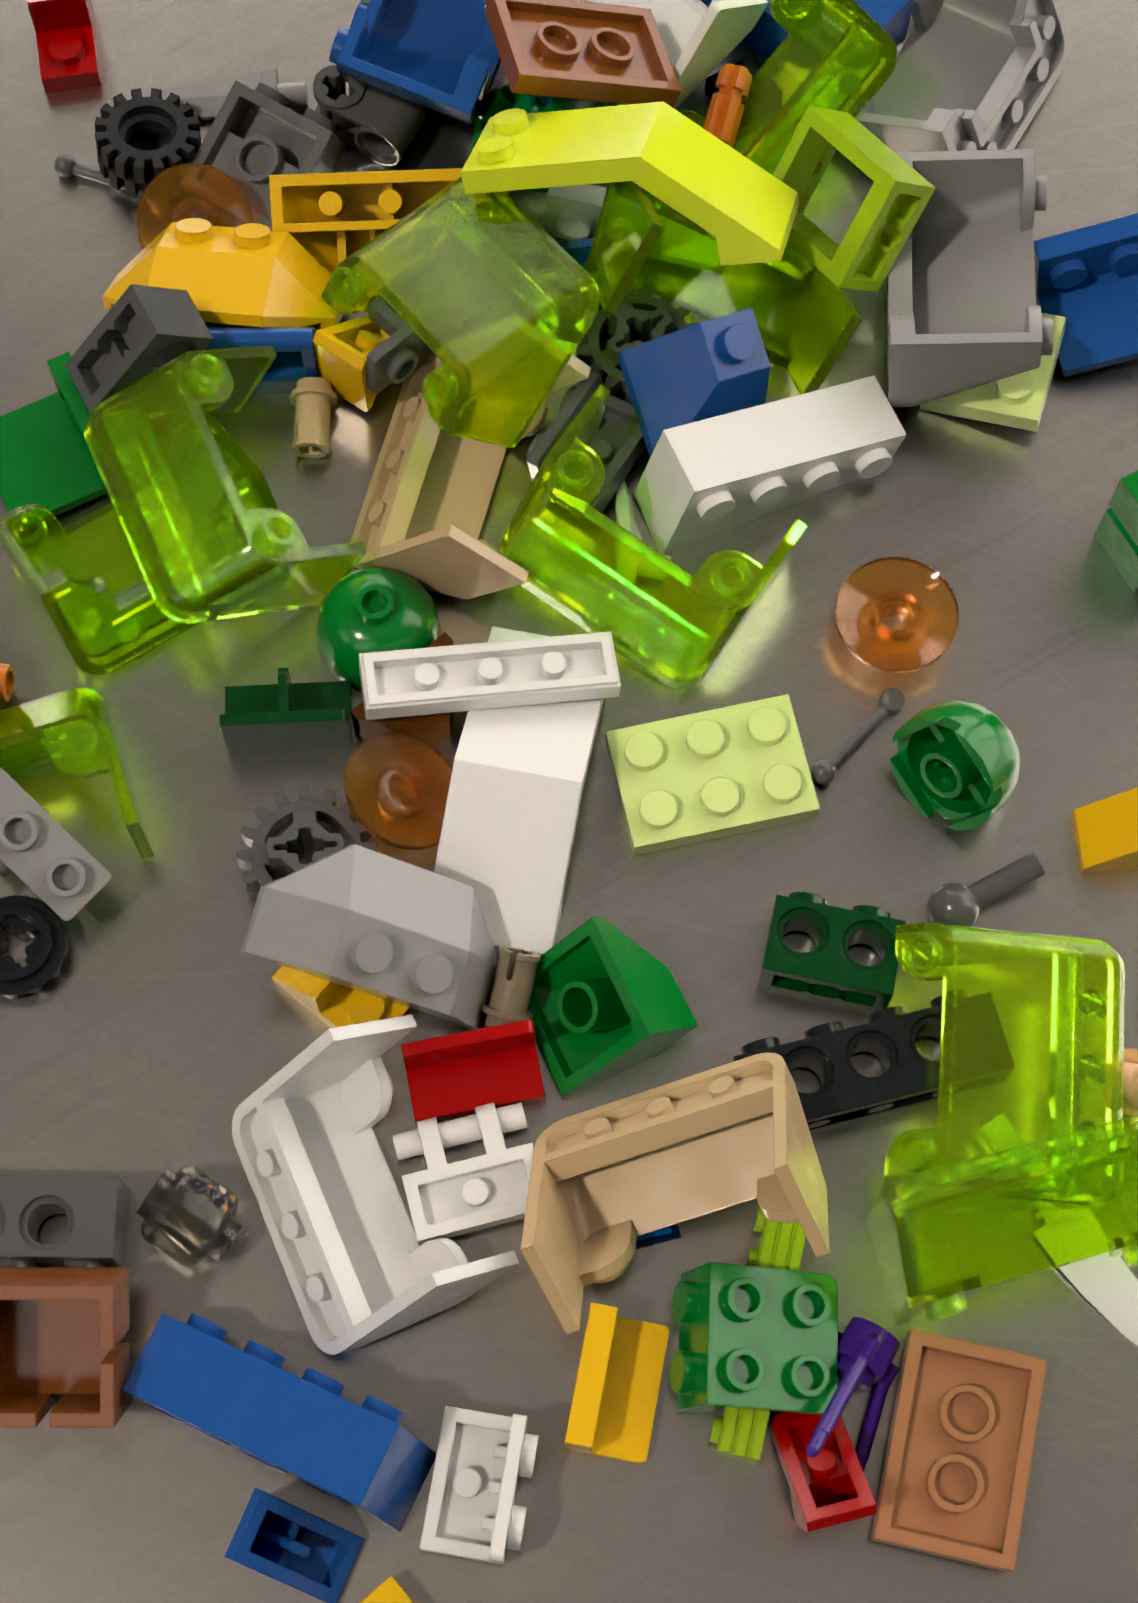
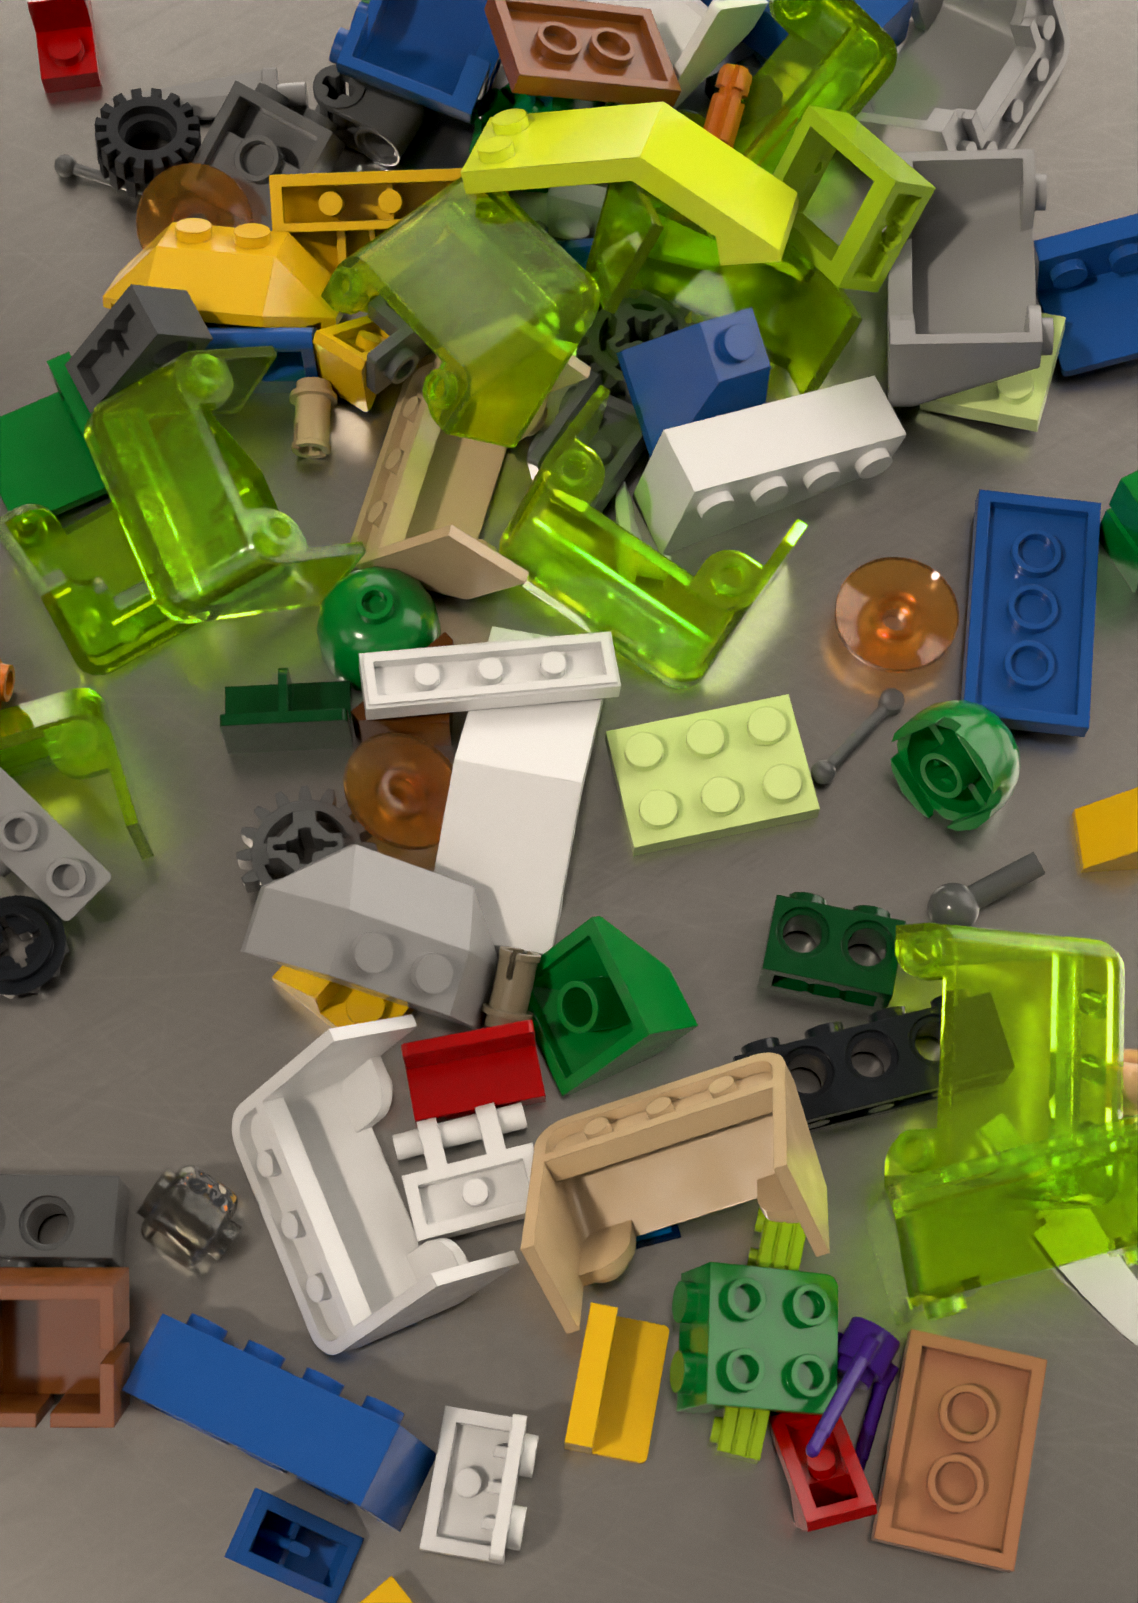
(1032, 611): none -> blue plate

